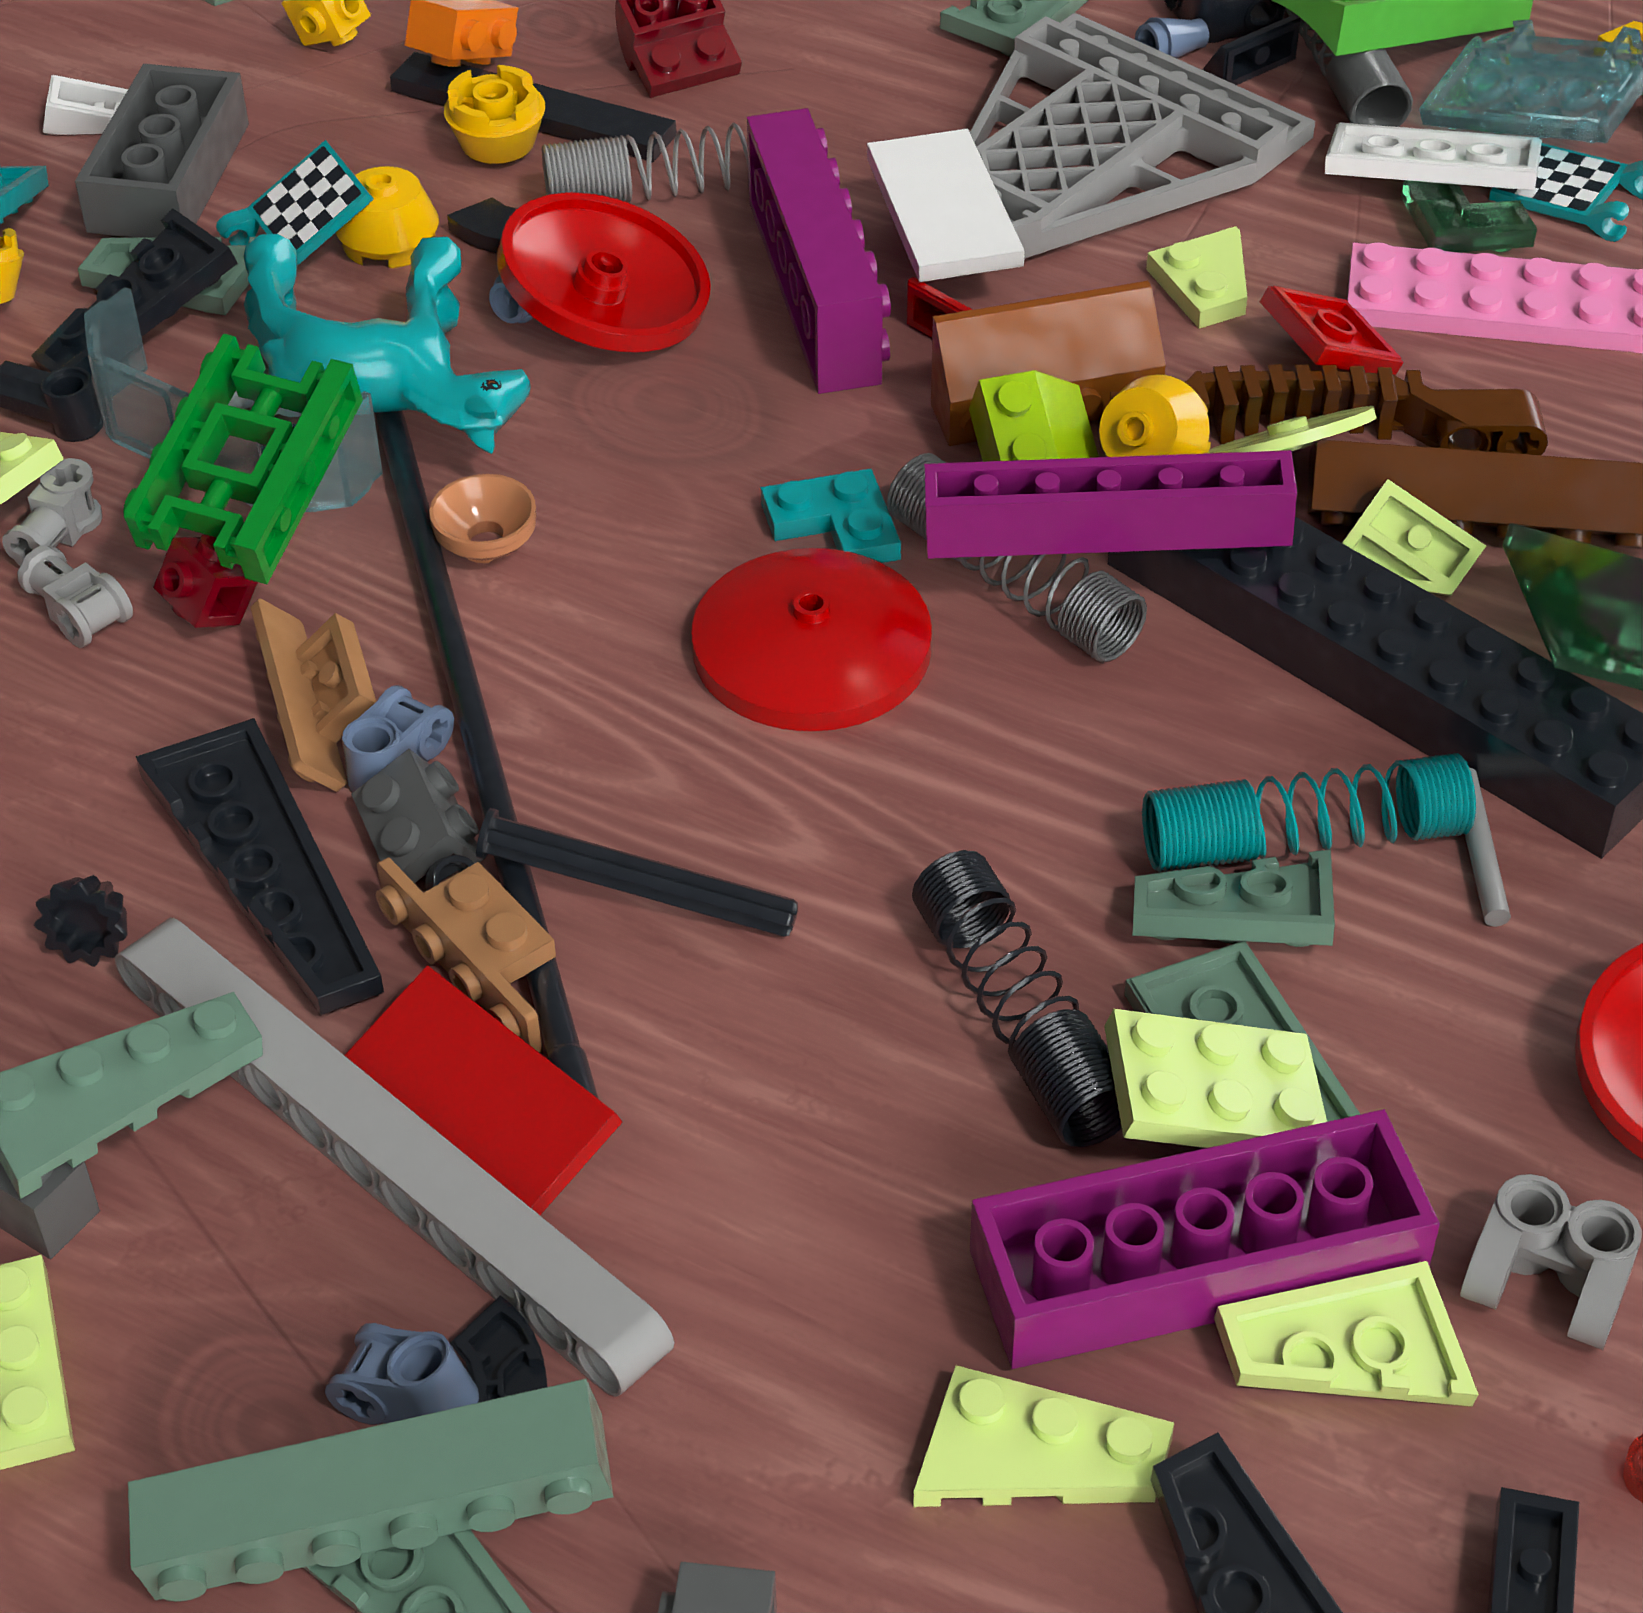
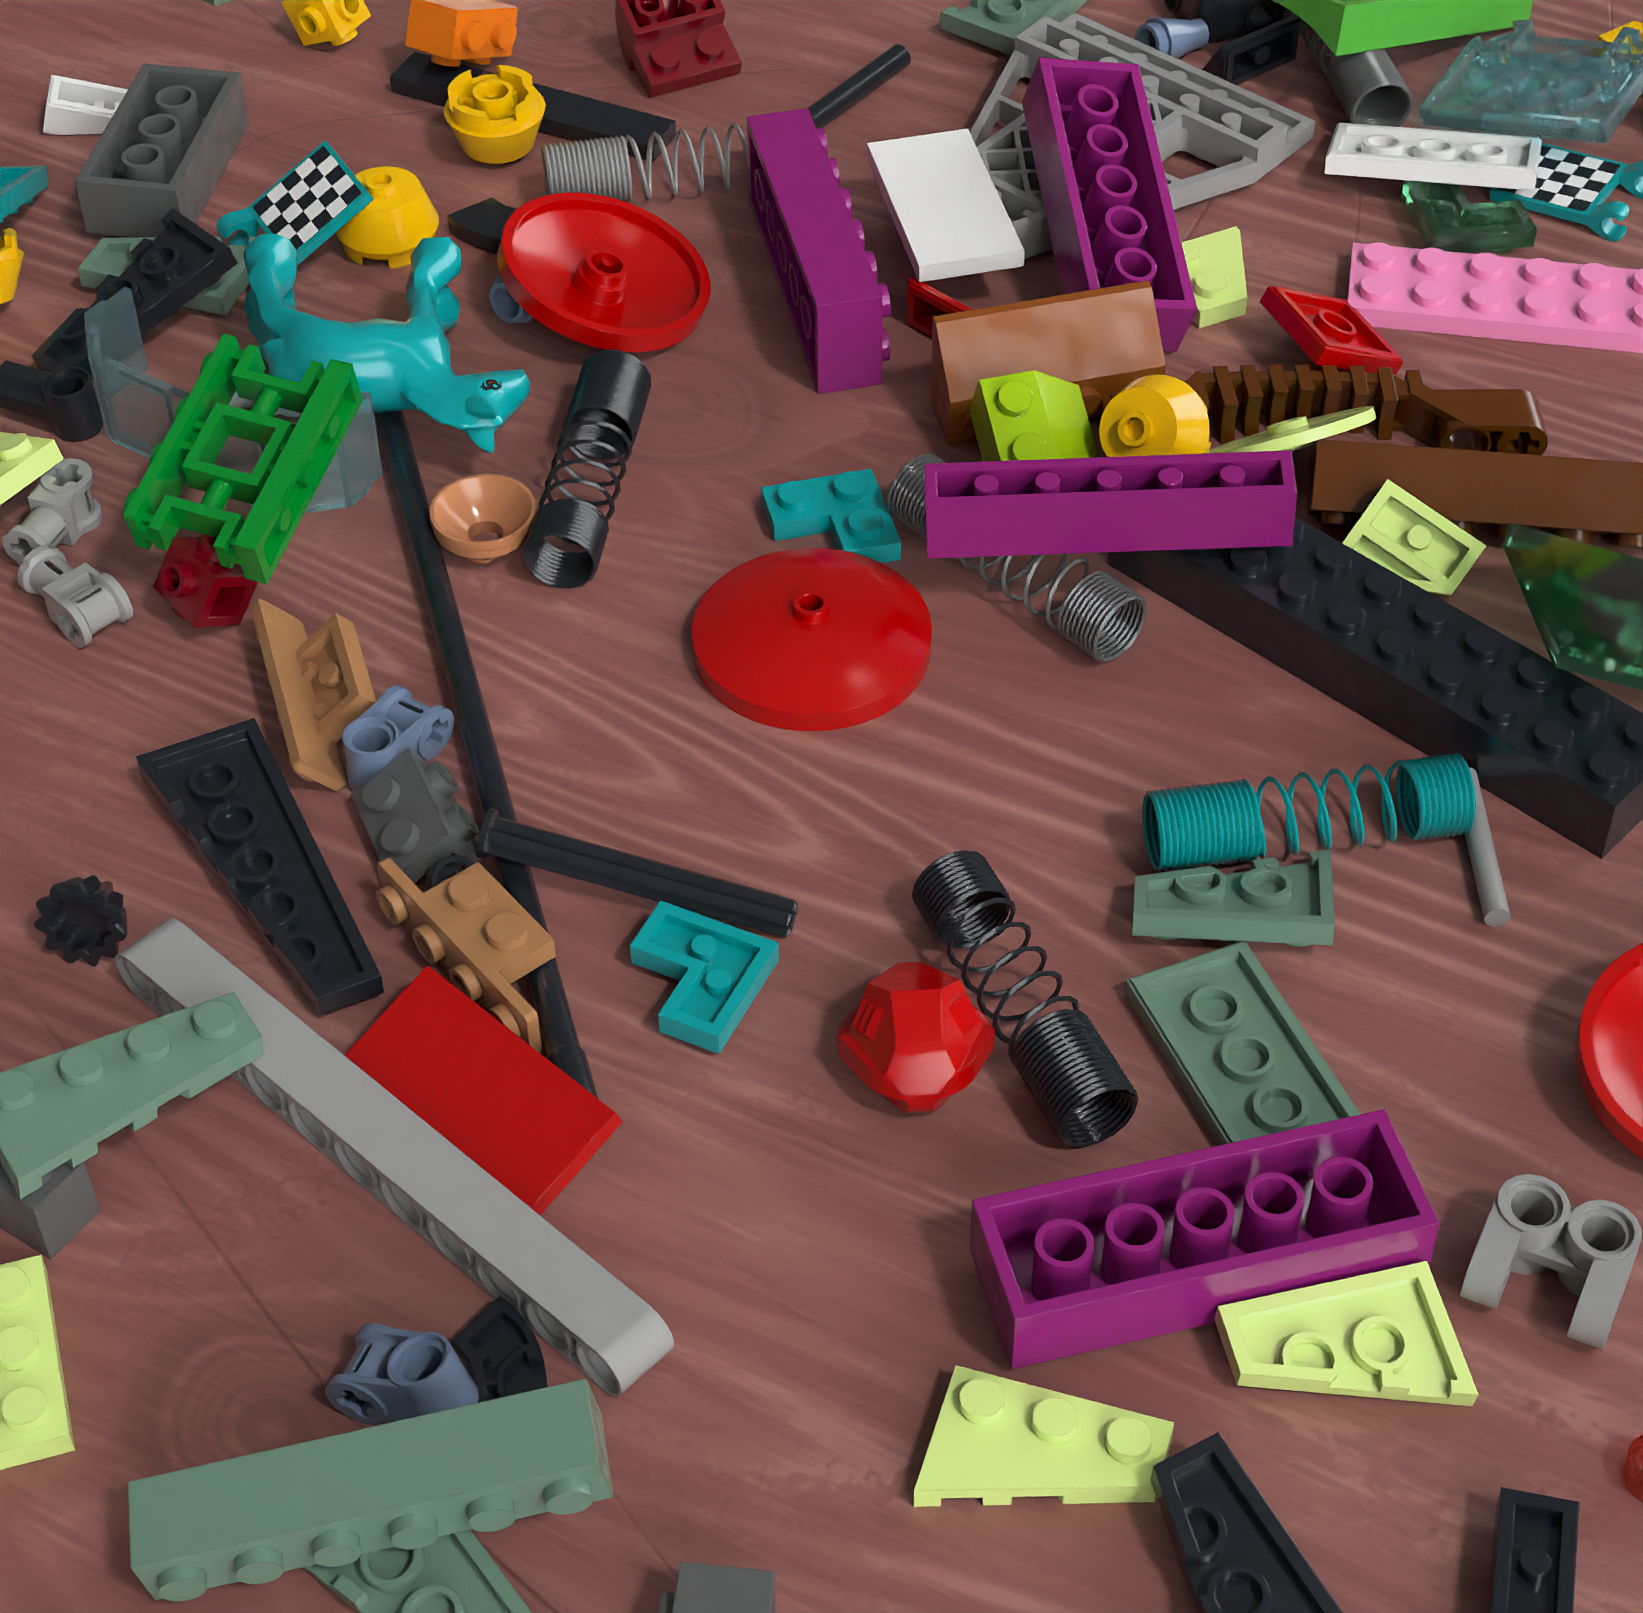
(604, 426): none -> black piece
(716, 969): none -> teal plate
(859, 85): none -> black piece
(915, 1037): none -> red helmet
(1106, 186): none -> magenta brick
(1209, 1079): yellowish green plate -> none

